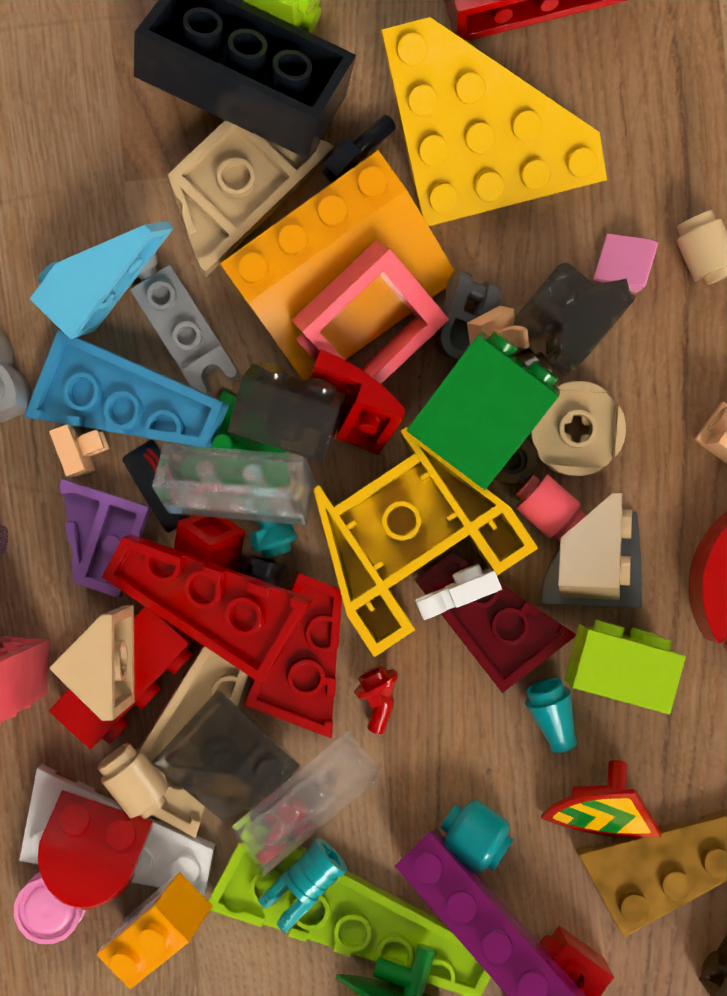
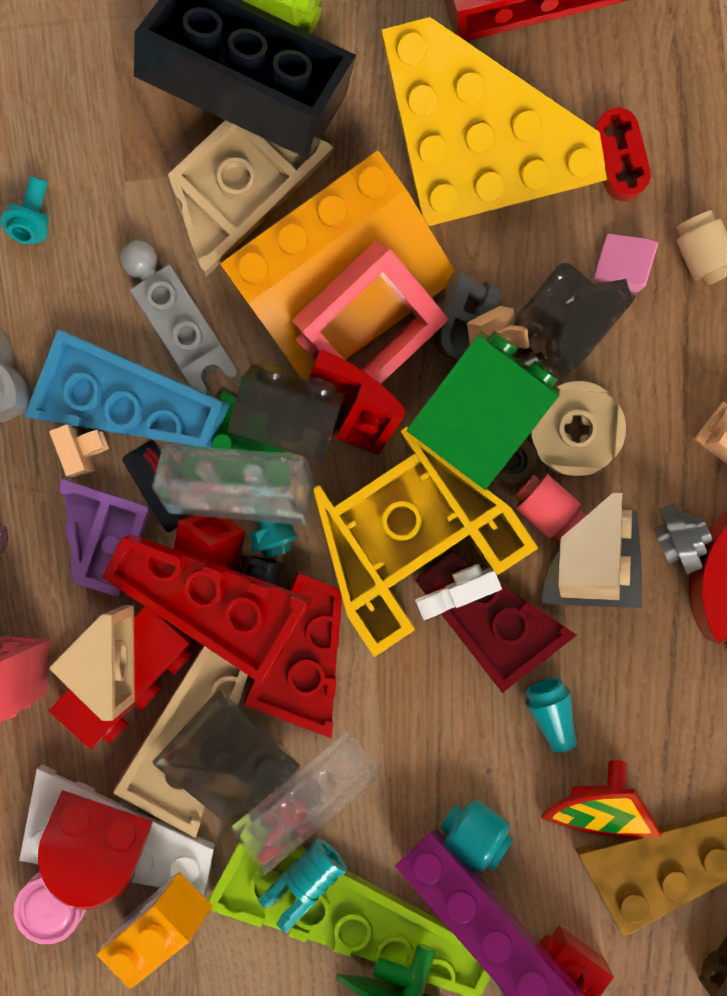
(25, 221): none -> teal plate
(88, 285): medium azure slope -> none
(133, 781): tan brick -> none
(350, 153): black bar -> none
(377, 688): red plate -> none
(624, 666): lime brick -> none
(631, 151): none -> red beam
(683, 537): none -> dark grey plate

